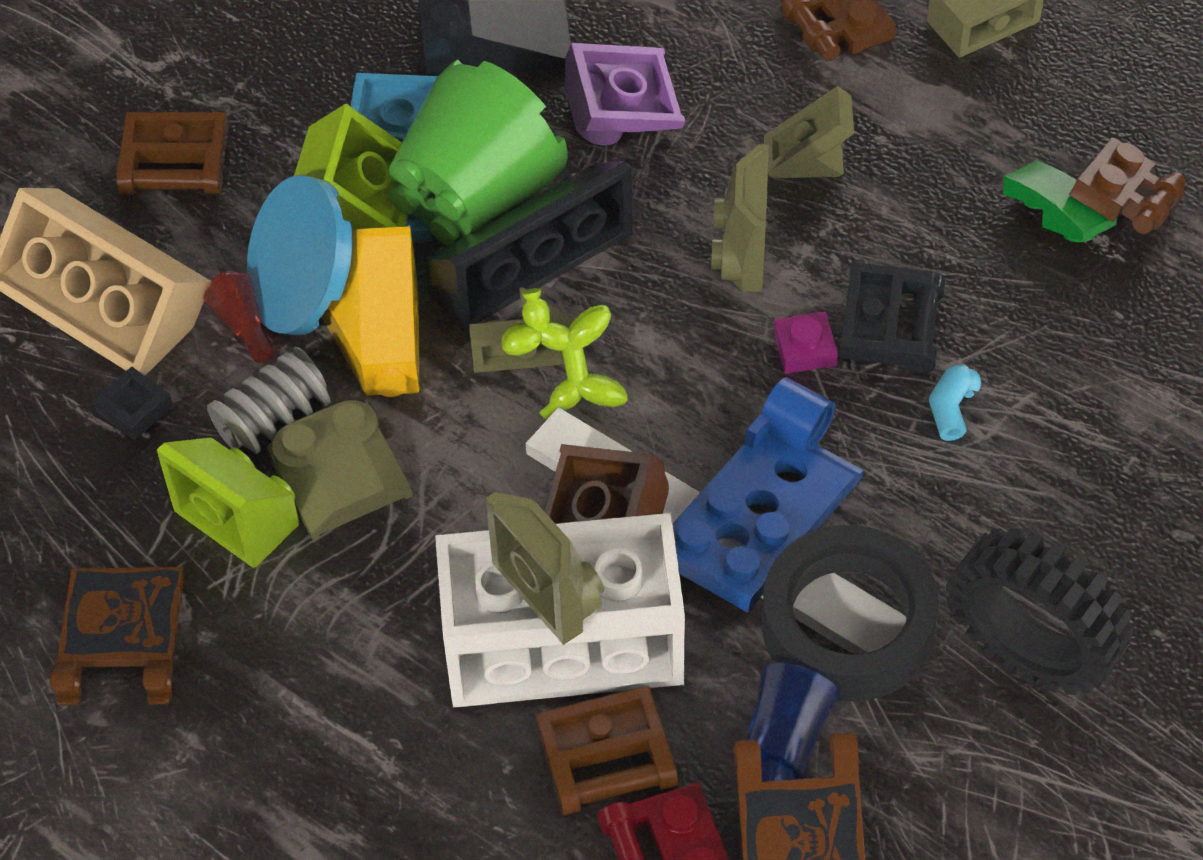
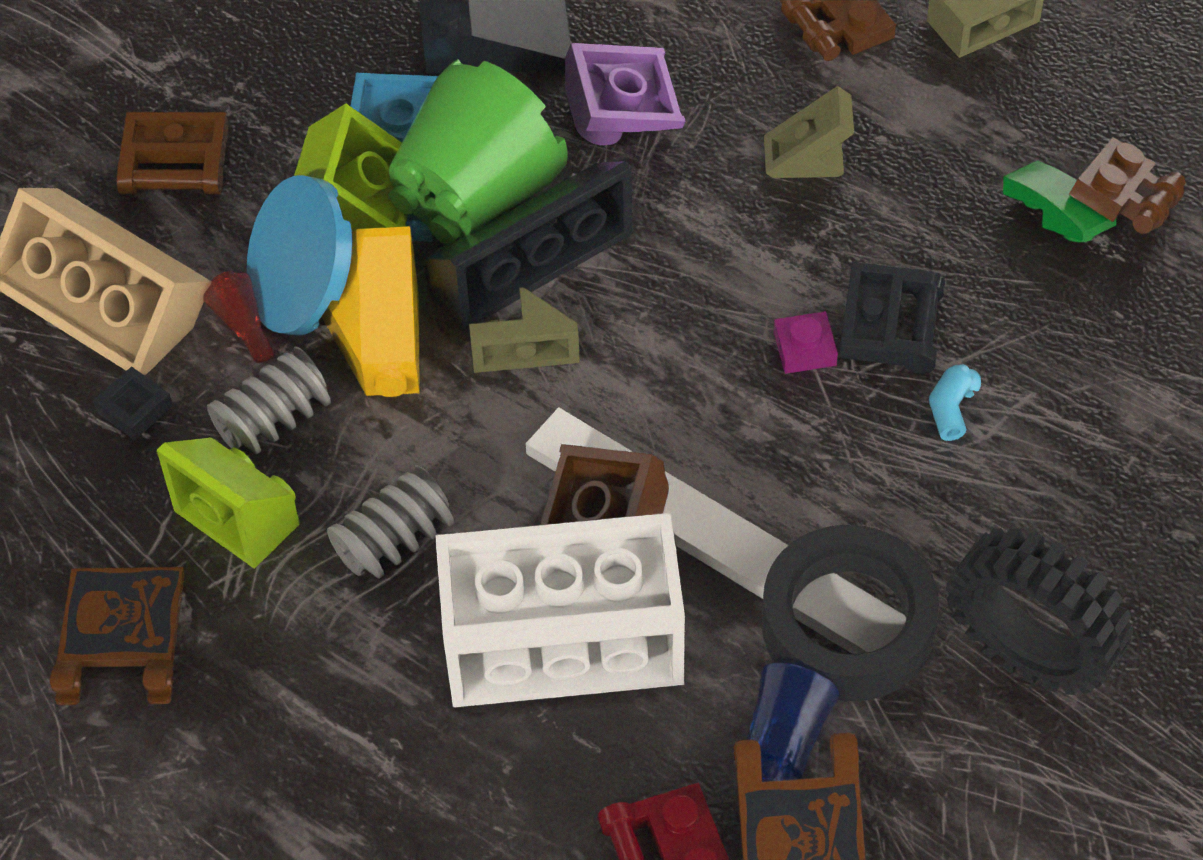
(337, 466): olive slope -> none
(390, 522): none -> light grey piece
(542, 564): olive slope -> none
(585, 329): lime piece -> none
(600, 733): reddish brown plate -> none
(743, 223): olive slope -> none
(776, 442): blue hinge -> none

